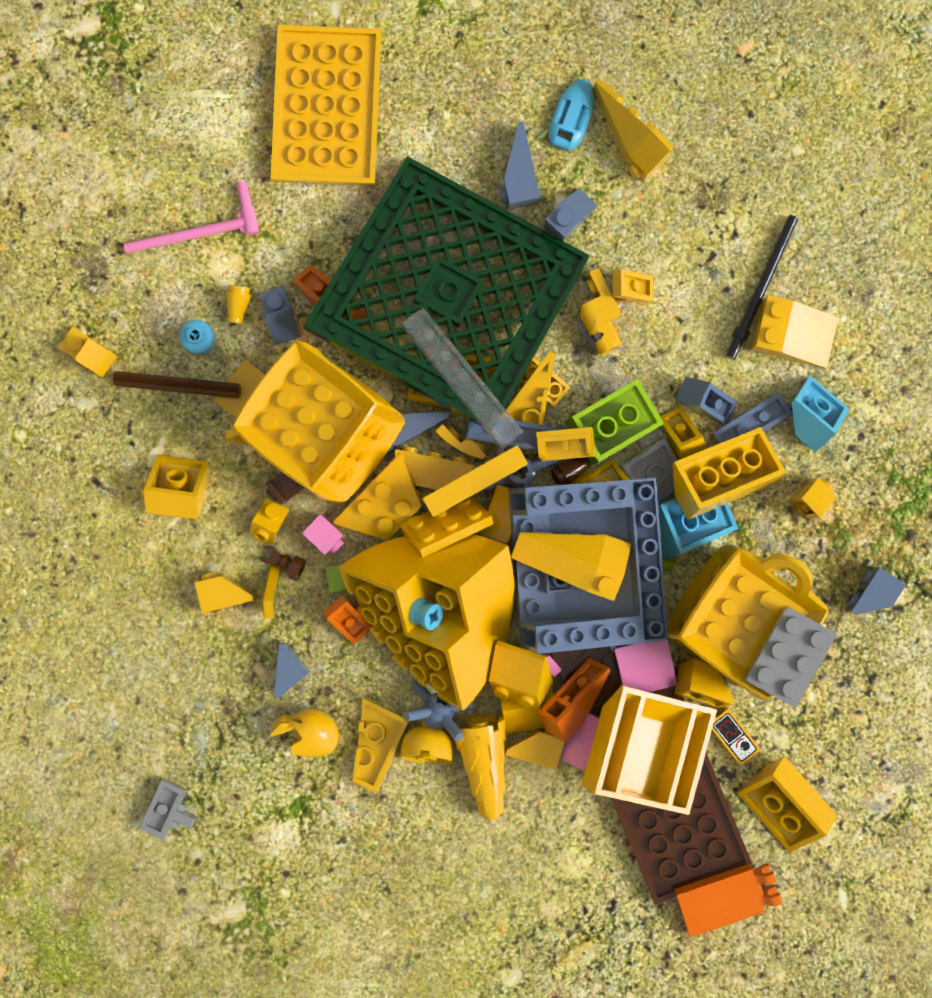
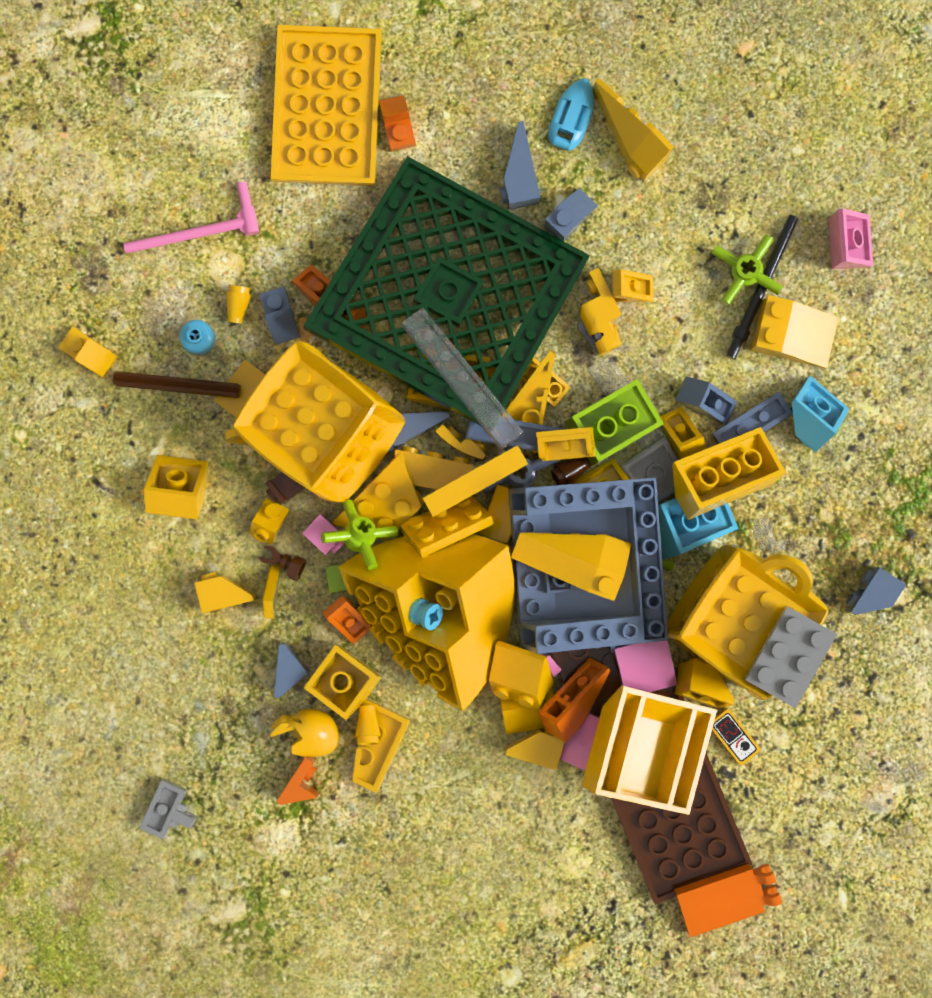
(296, 789): none -> orange slope
(342, 682): none -> yellow slope
(359, 534): none -> lime bar
(367, 726): none -> yellow cone
(397, 123): none -> orange slope
(427, 745): yellow cylinder -> none
(435, 712): sand blue bar -> none
(484, 761): yellow cone -> none
(743, 261): none -> lime bar
(788, 805): yellow slope -> none
(814, 498): yellow slope -> none
(850, 239): none -> bright pink slope

